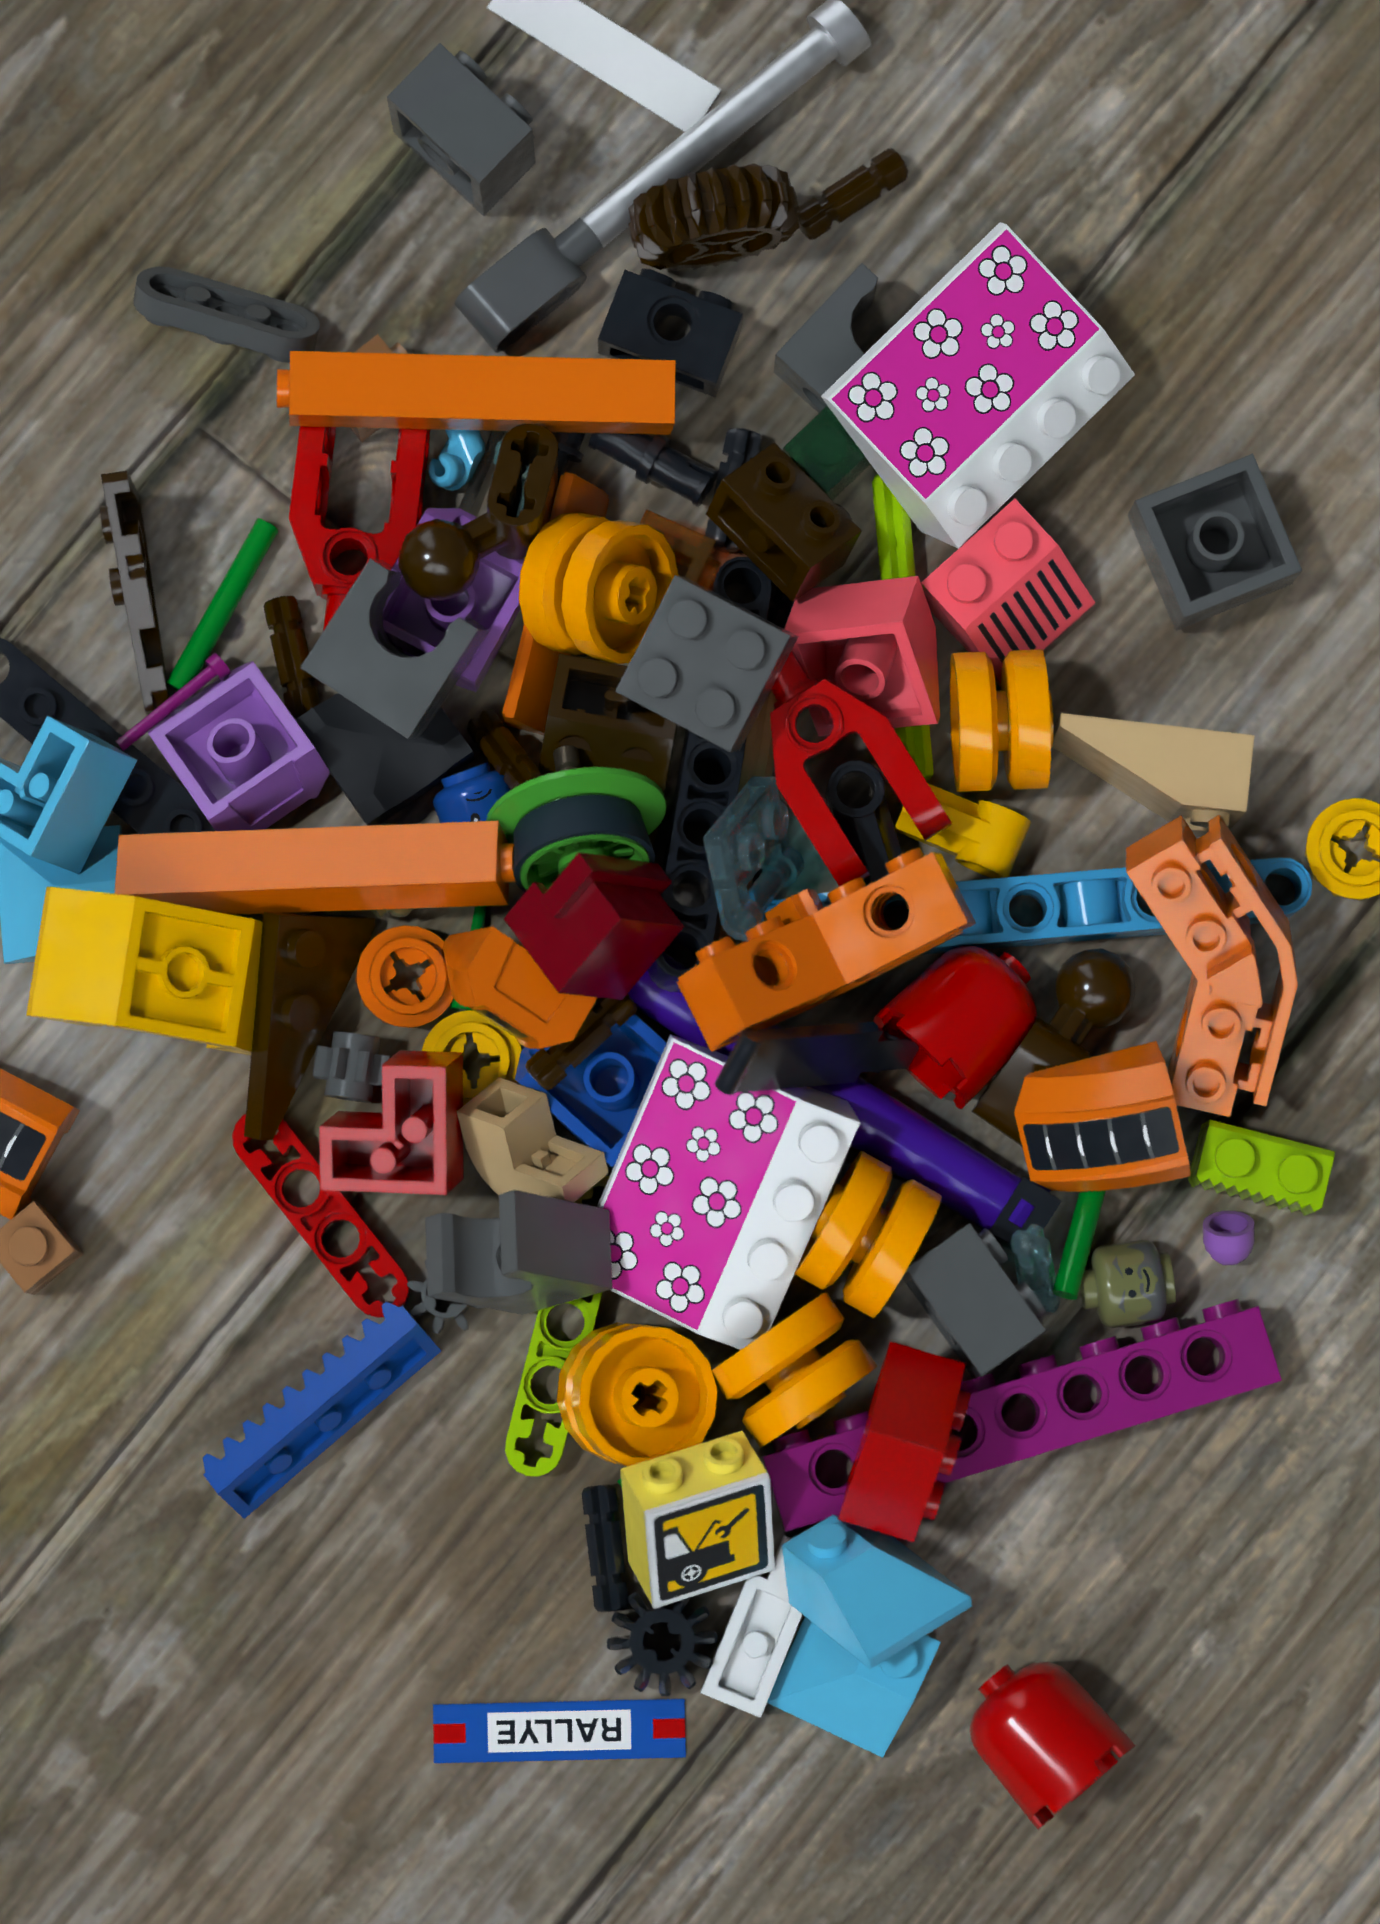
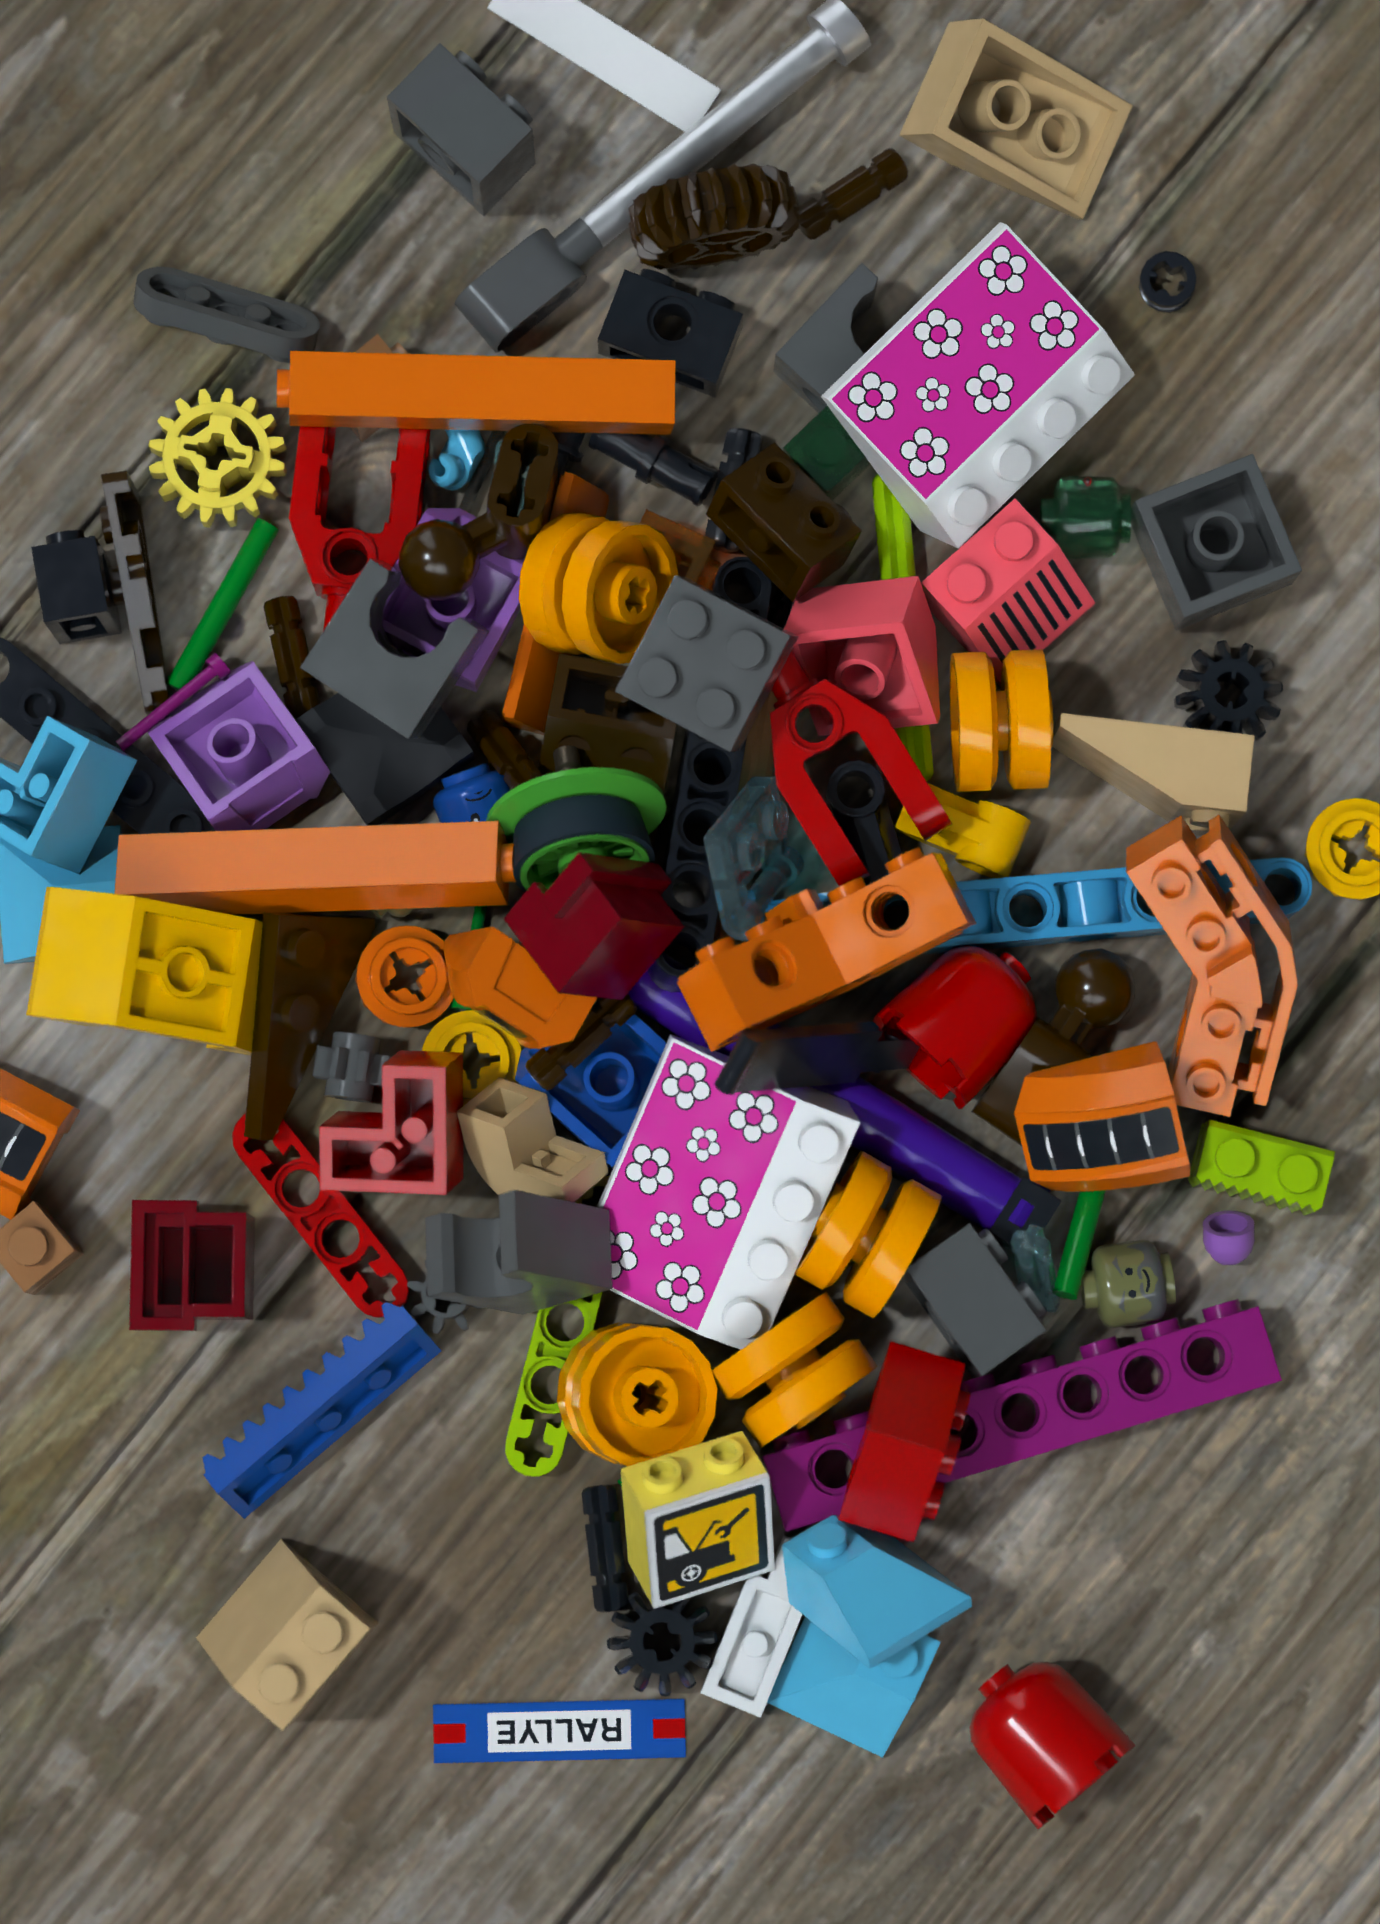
(75, 587): none -> black brick
(189, 1265): none -> dark red plate
(221, 431): none -> light yellow gear
(284, 1635): none -> tan slope
(1015, 117): none -> tan slope
(1087, 516): none -> clear green head
(1173, 264): none -> black bush
(1205, 686): none -> black gear

